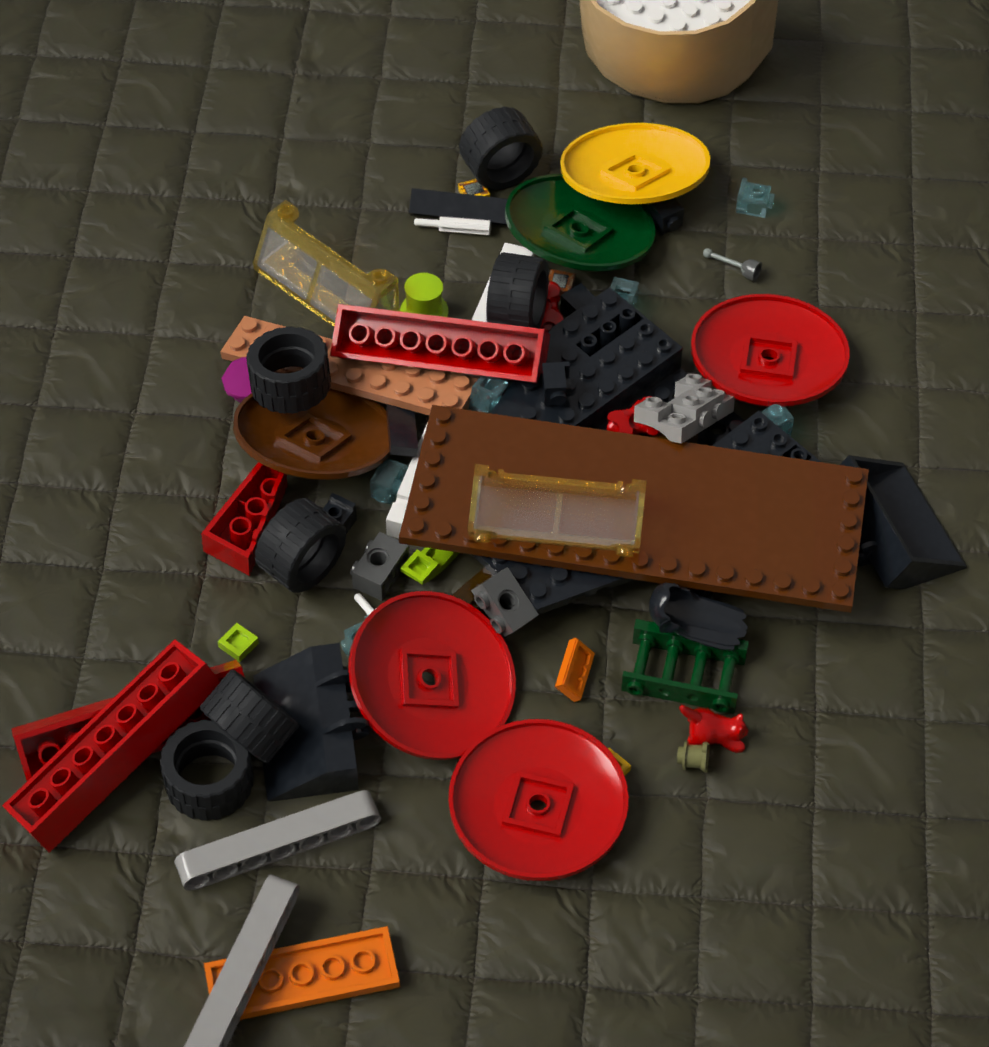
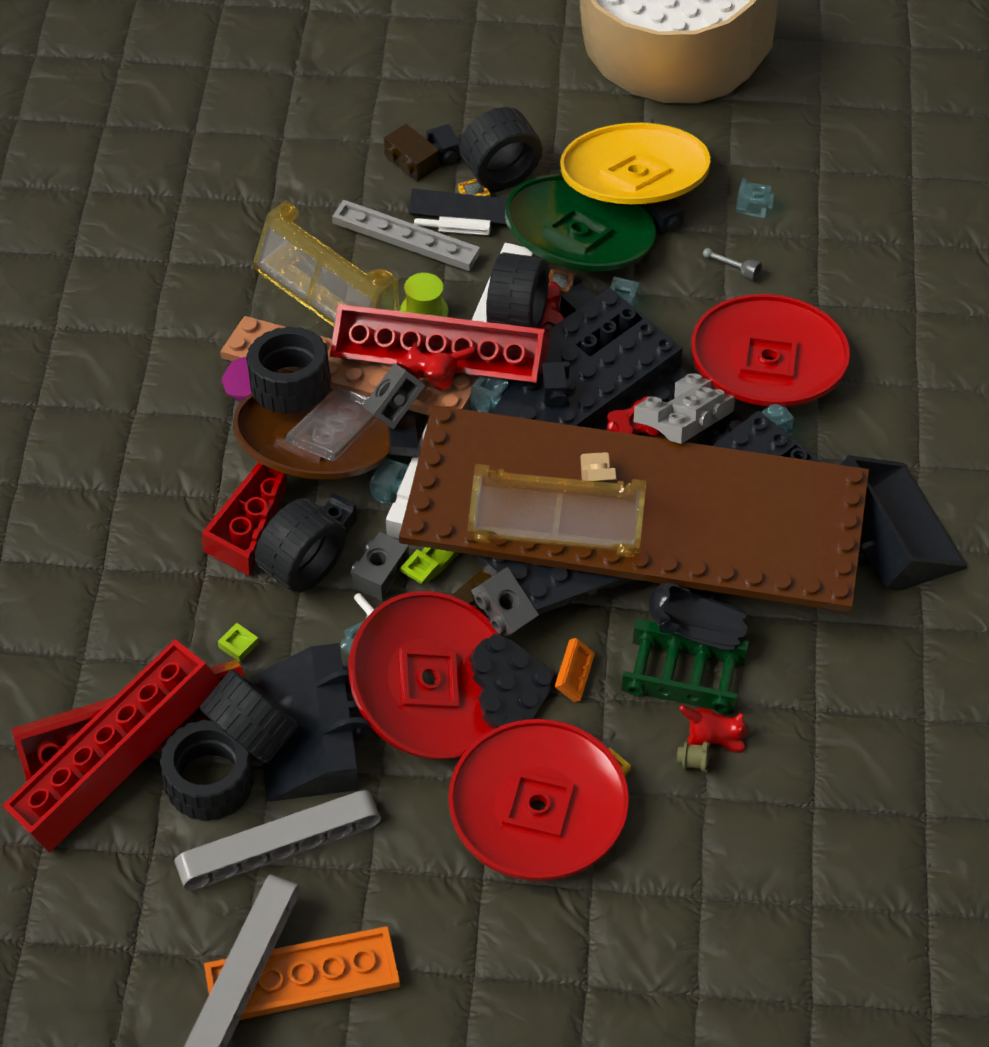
(332, 424): none -> clear tile
(393, 395): none -> dark grey brick
(406, 235): none -> light grey plate
(411, 152): none -> dark brown piece
(436, 367): none -> red animal
(446, 142): none -> black brick
(510, 681): none -> black plate
(596, 467): none -> tan bracket

